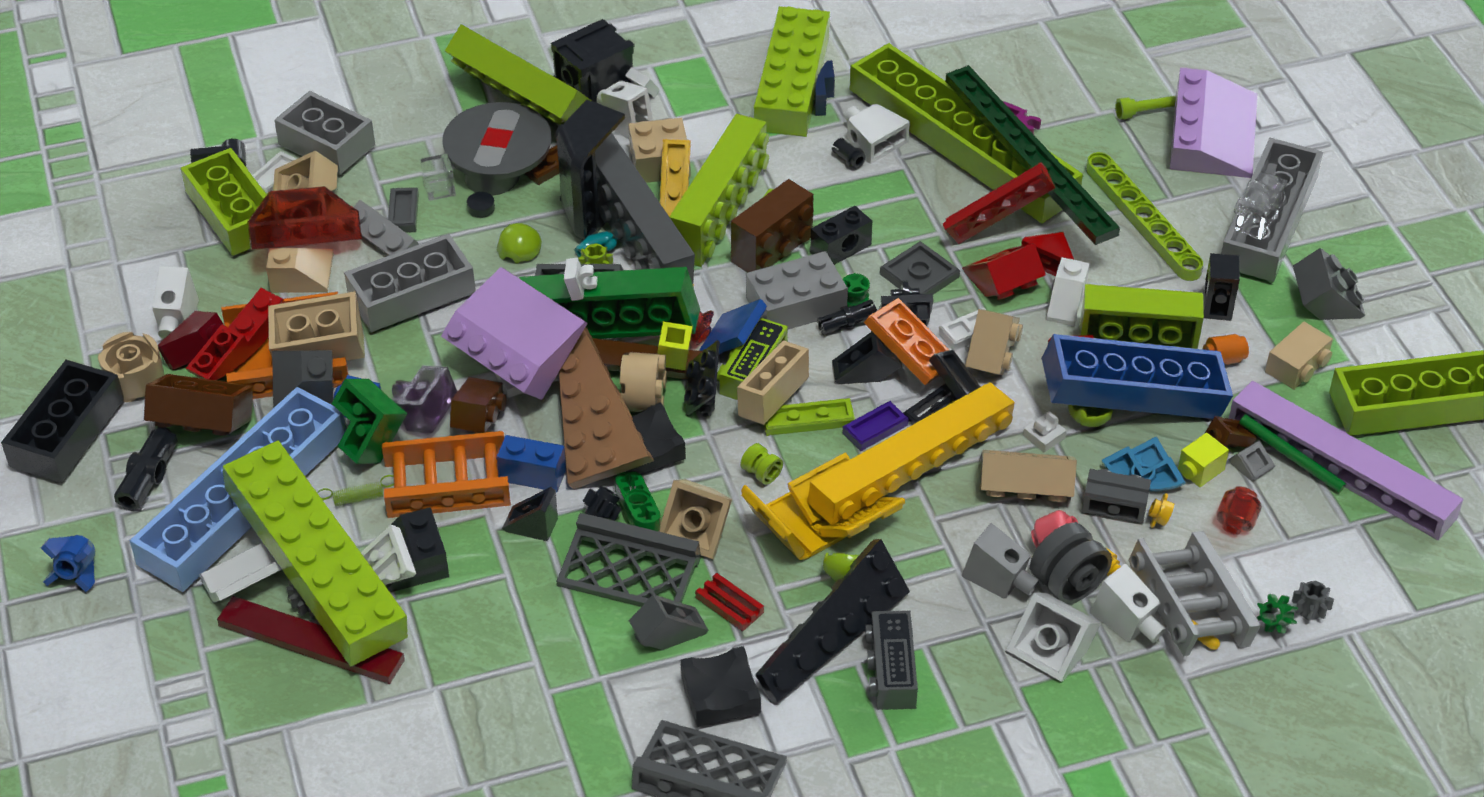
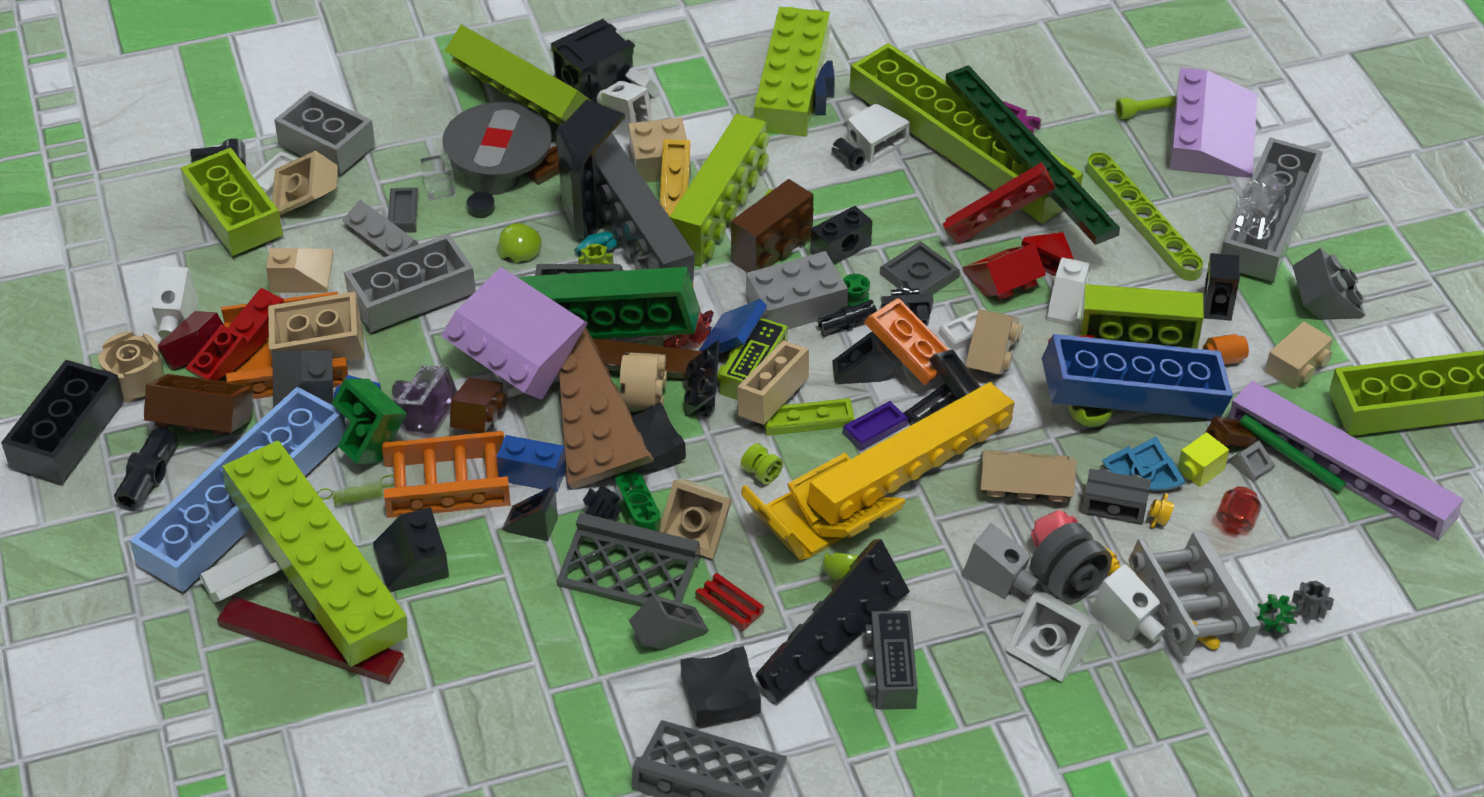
(72, 559): blue brick -> none
(302, 219): clear red wedge -> none
(390, 556): white wing -> none
(578, 278): white tile -> none
(675, 344): neon yellow brick -> none
(1045, 432): white tile -> none

